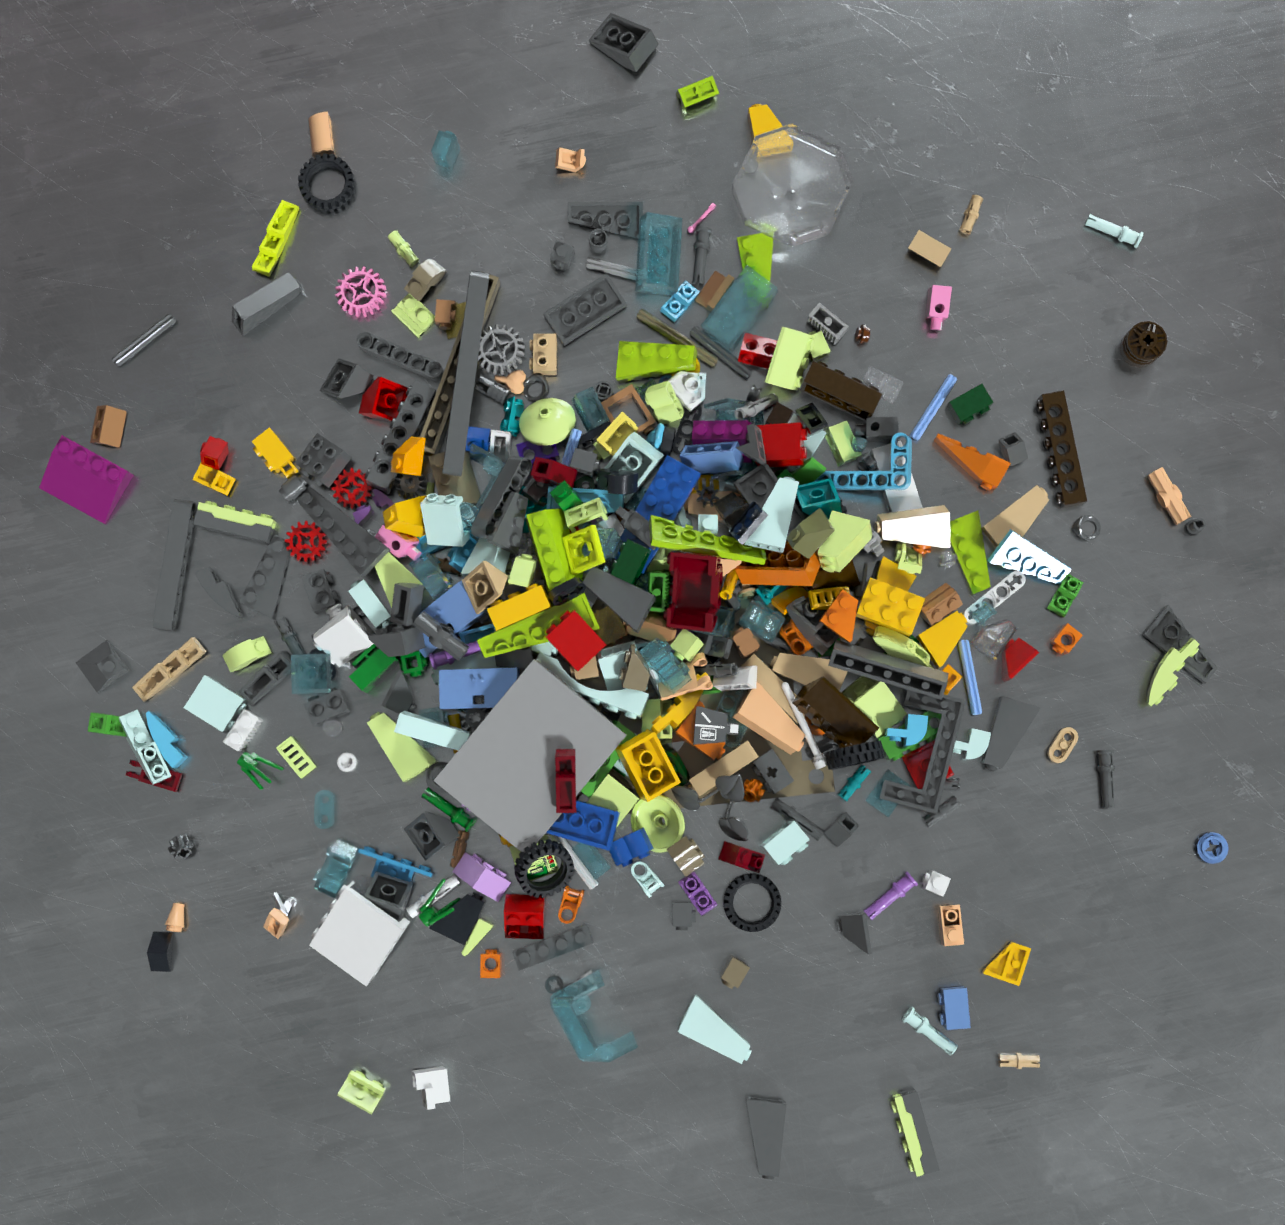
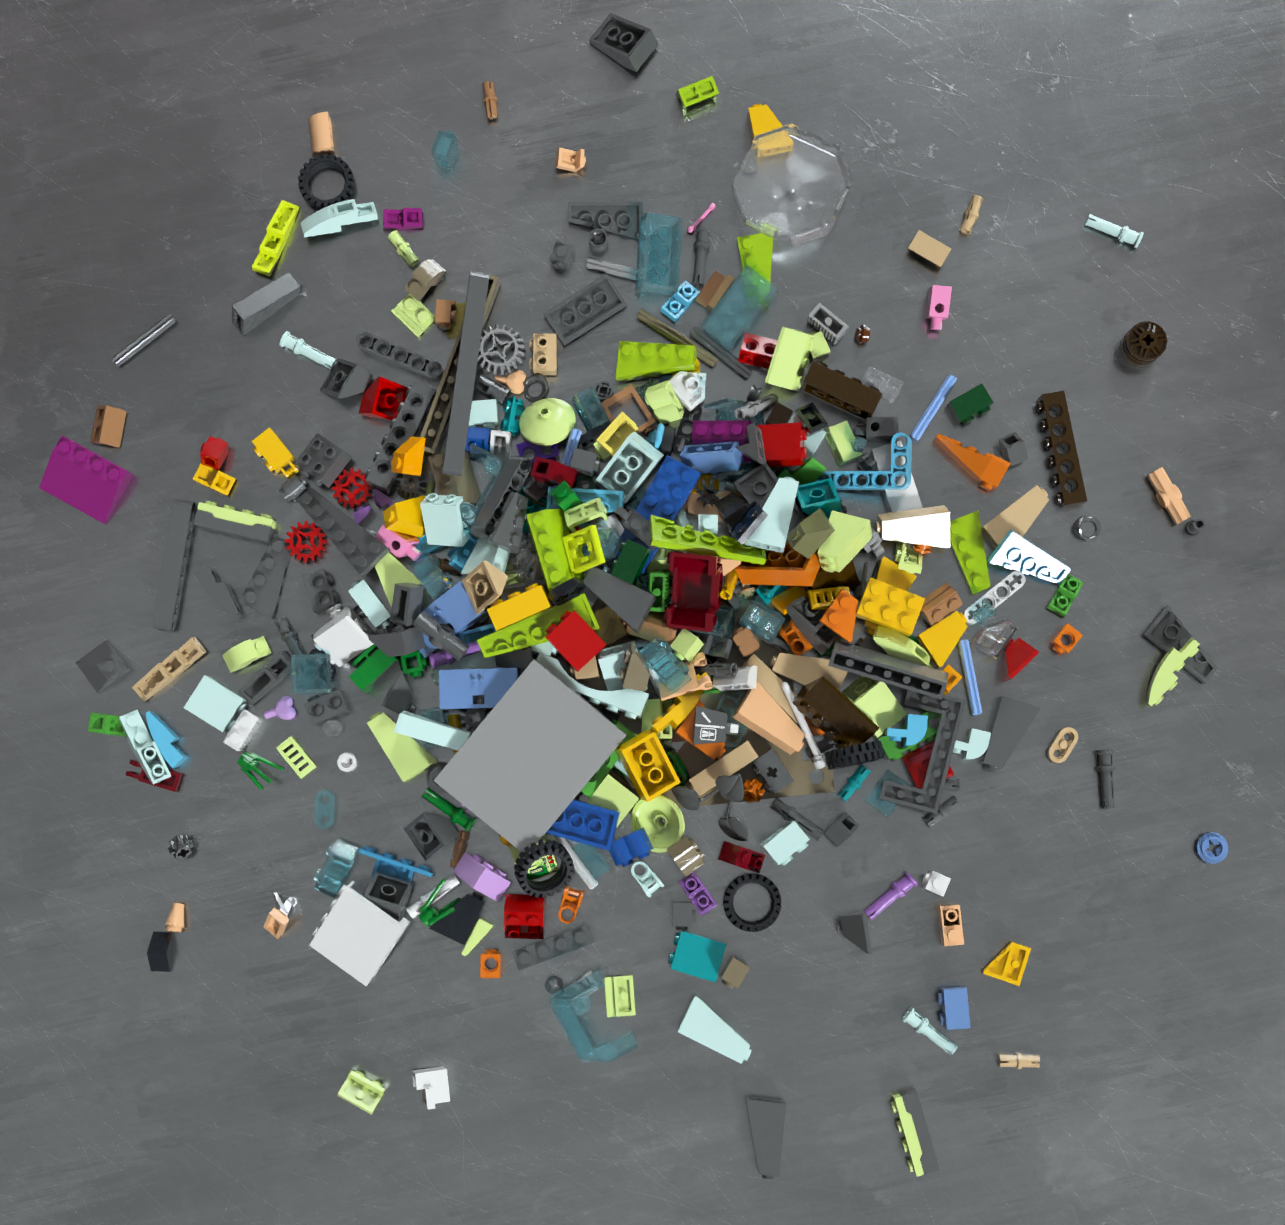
(282, 709): none -> lavender rock
(300, 347): none -> light aqua pin
(333, 216): none -> light aqua slope
(366, 277): bright pink gear -> none
(402, 219): none -> magenta slope
(484, 414): none -> light aqua brick
(490, 100): none -> medium nougat axle
(523, 570): yellowish green slope -> none
(565, 780): dark red slope -> none
(618, 481): black brick -> none
(620, 996): none -> yellowish green plate
(697, 955): none -> teal brick
(948, 559): clear plate -> none

